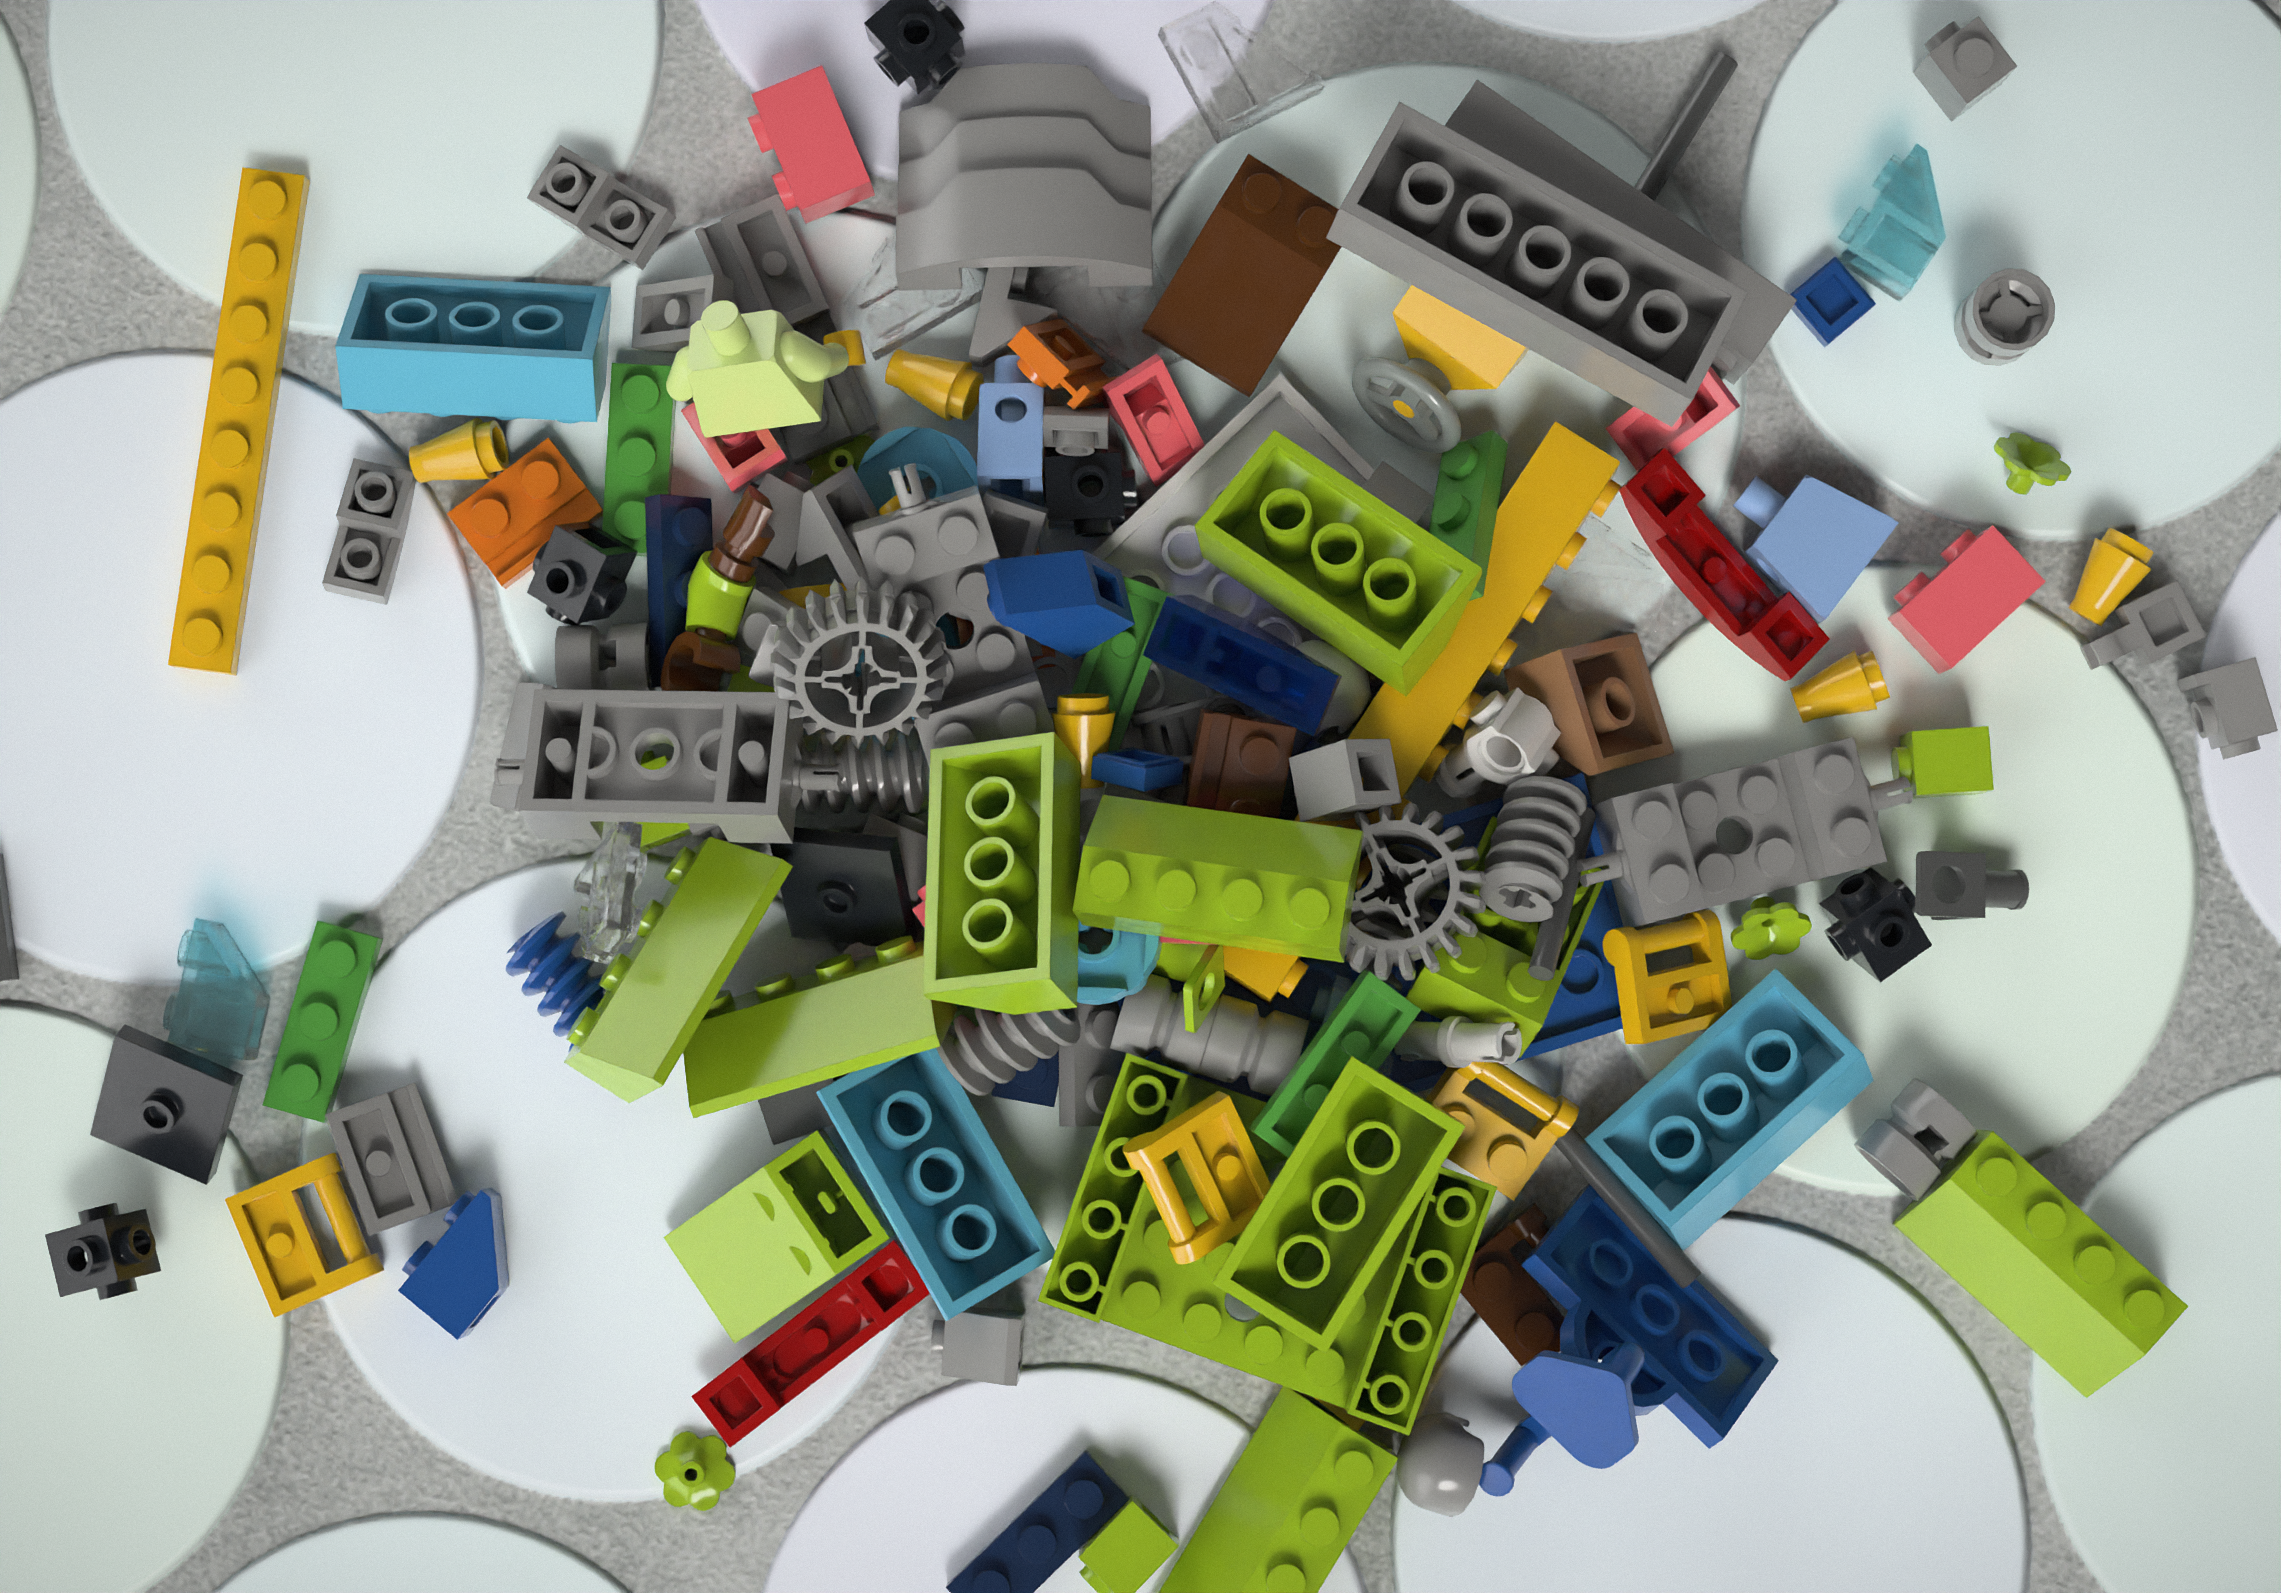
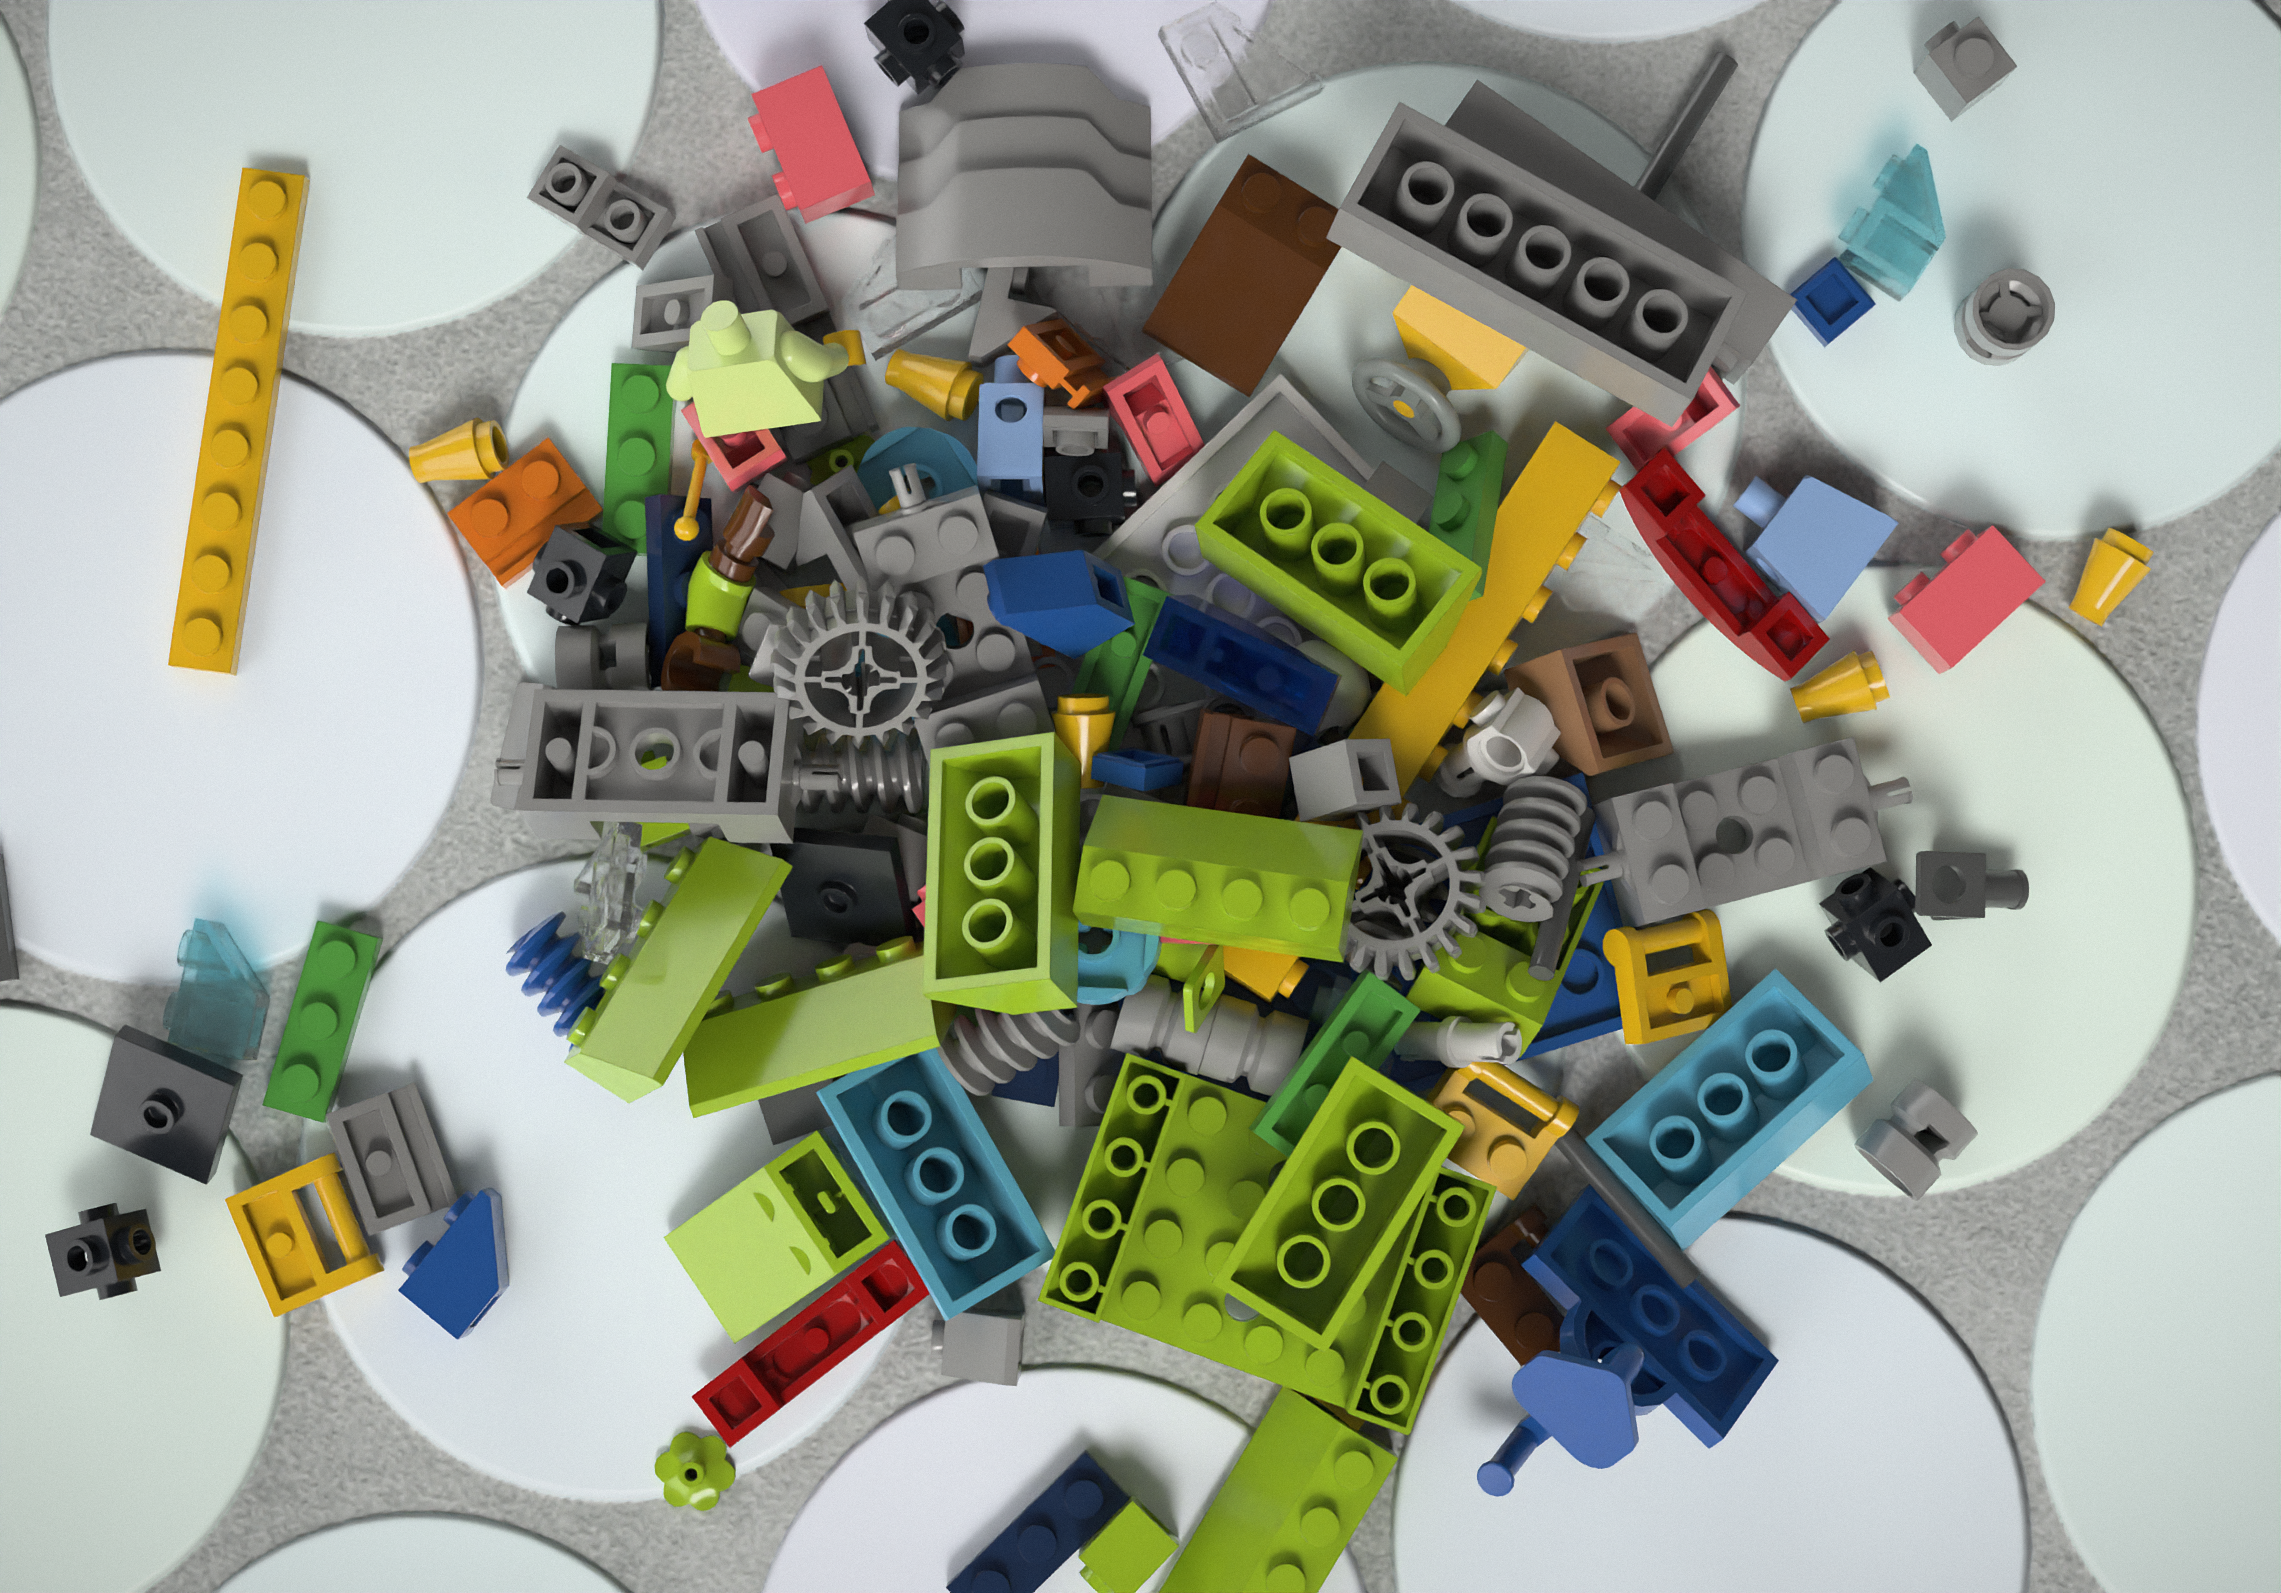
(370, 531): light grey slope -> none
(475, 348): medium azure slope -> none
(687, 527): none -> yellow hinge
(1220, 1168): yellow plate -> none
(1440, 1464): light grey hair -> none
(1770, 929): lime plant -> none
(1944, 762): lime brick -> none
(2030, 462): lime plant -> none
(2040, 1264): lime slope -> none
(2150, 627): light grey plate -> none
(2231, 707): light grey brick -> none

